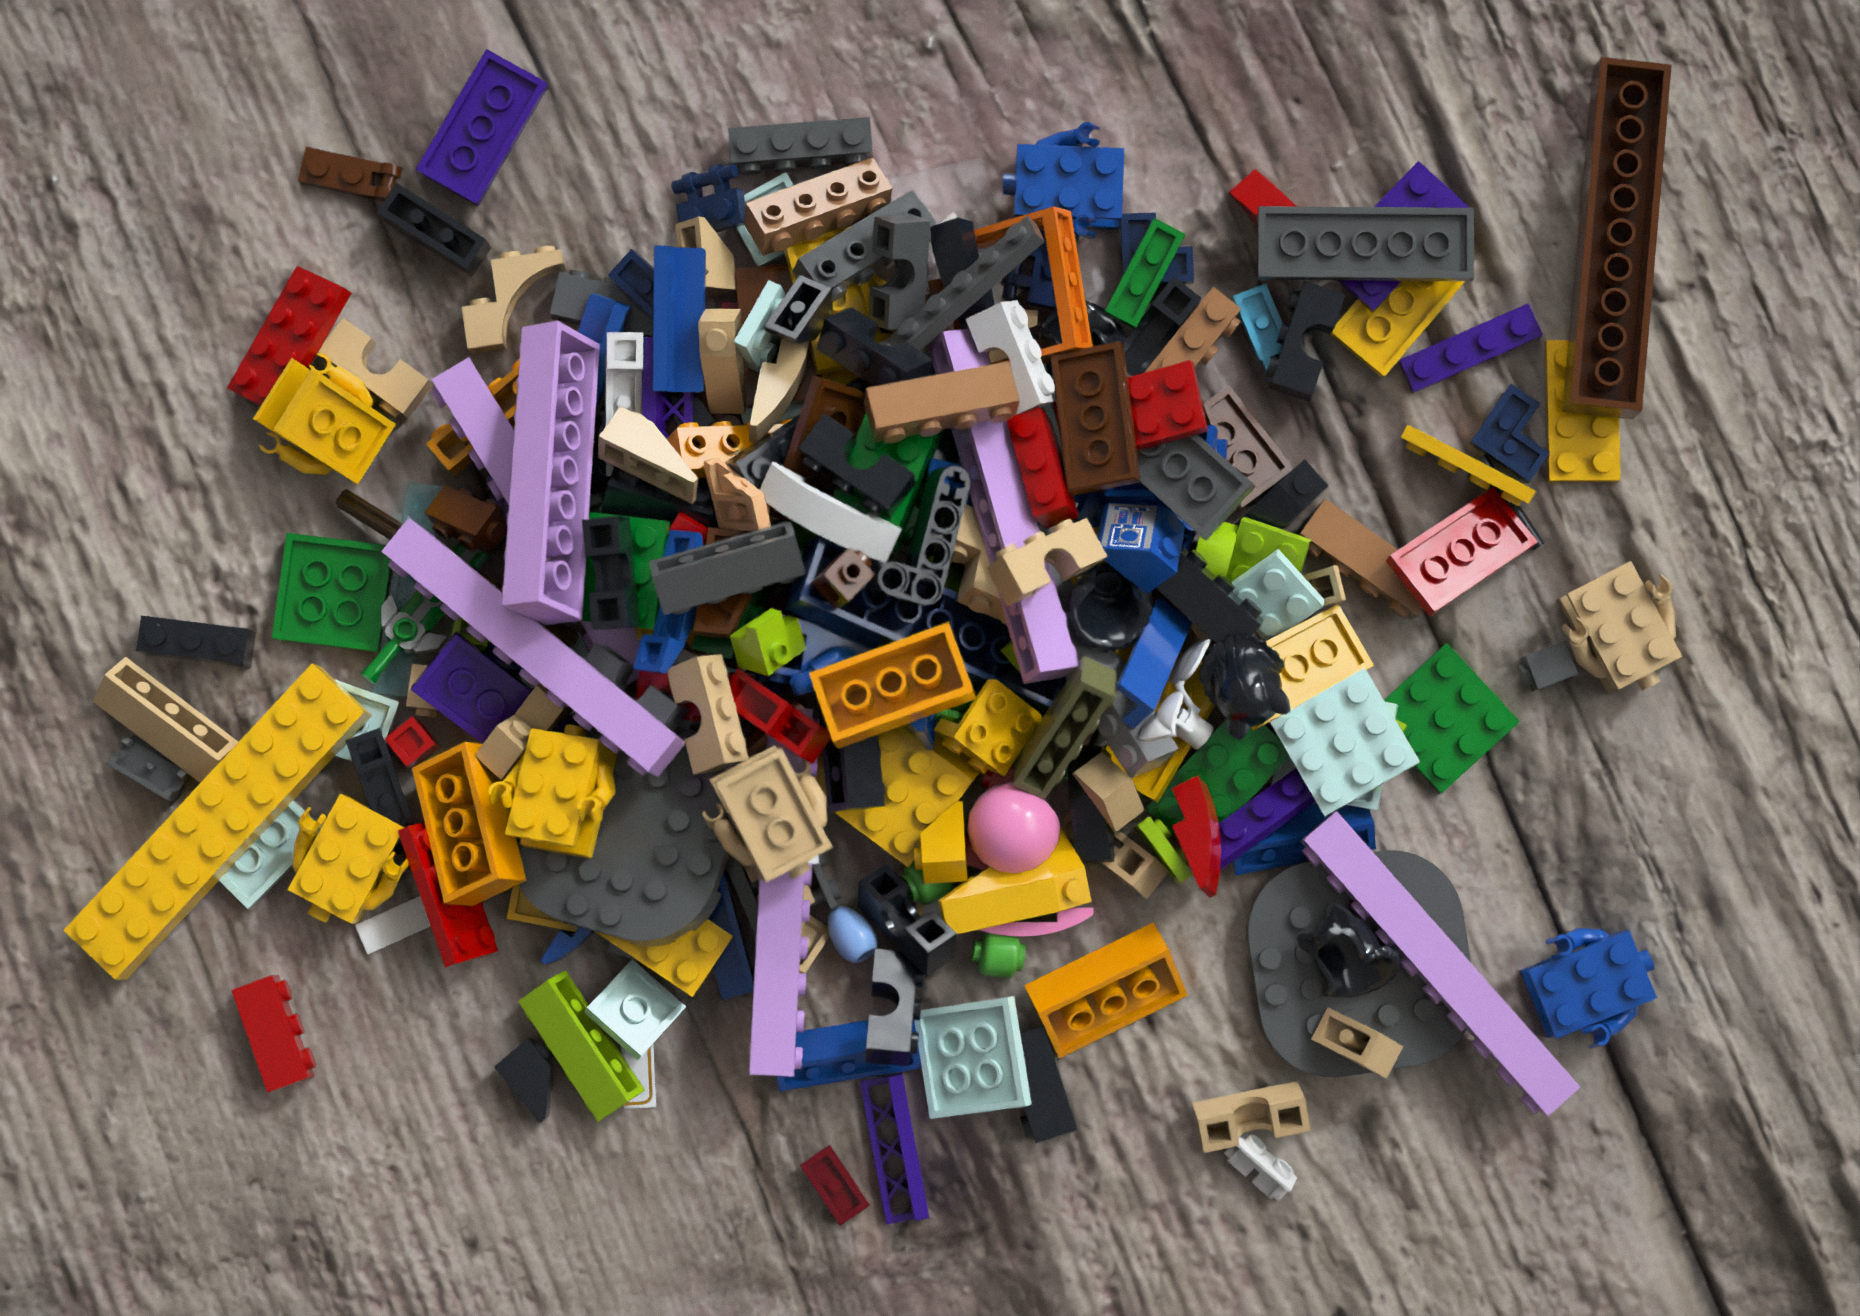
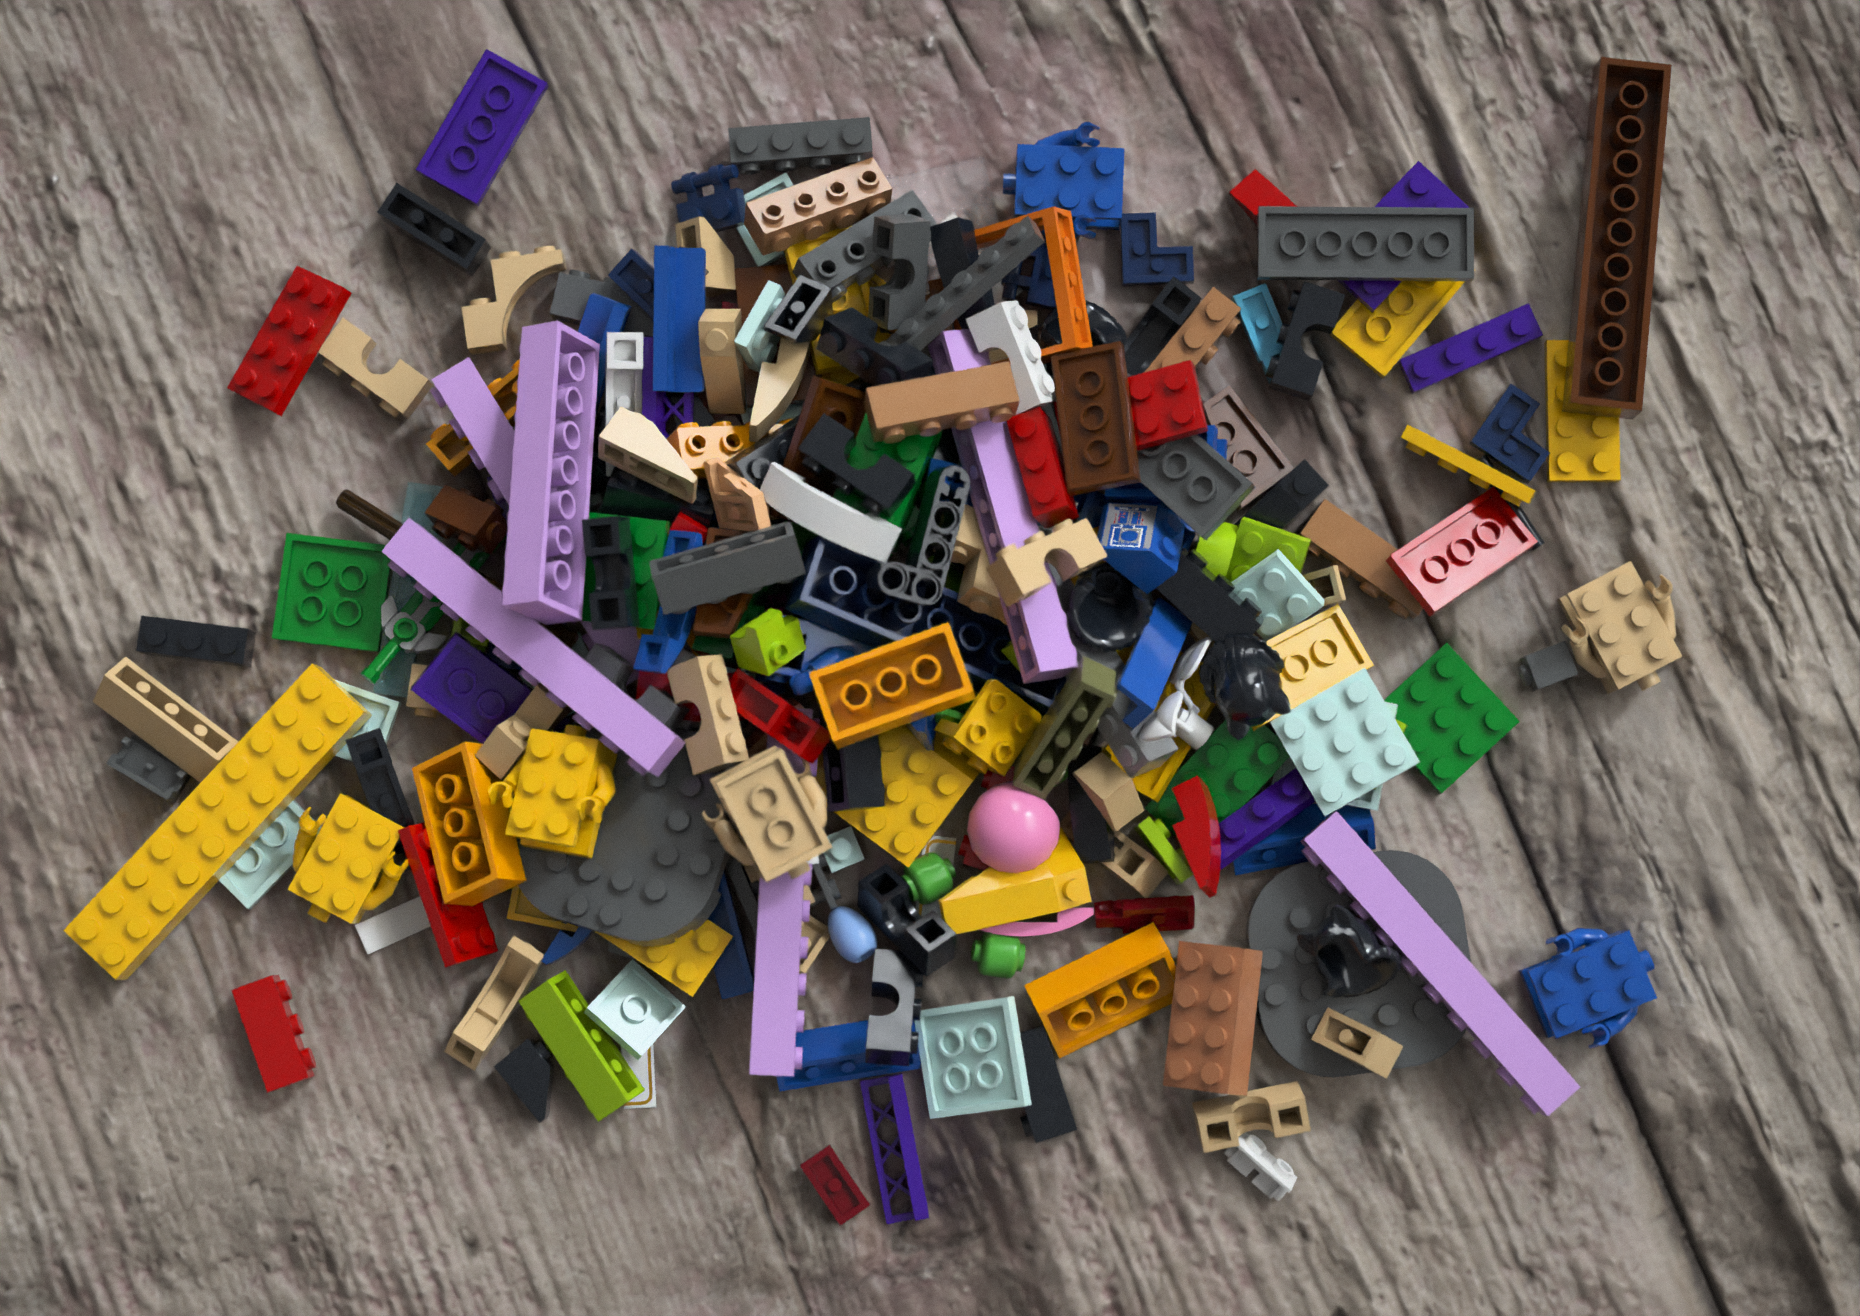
(323, 419): yellow torso -> none
(347, 174): reddish brown plate -> none
(412, 742): red brick -> none
(495, 1003): none -> tan arch
(836, 584): brick -> none
(844, 850): none -> light aqua plate
(944, 848): yellow slope -> none
(1132, 914): none -> dark red hinge
(1144, 273): green plate -> none
(1212, 1018): none -> nougat brick

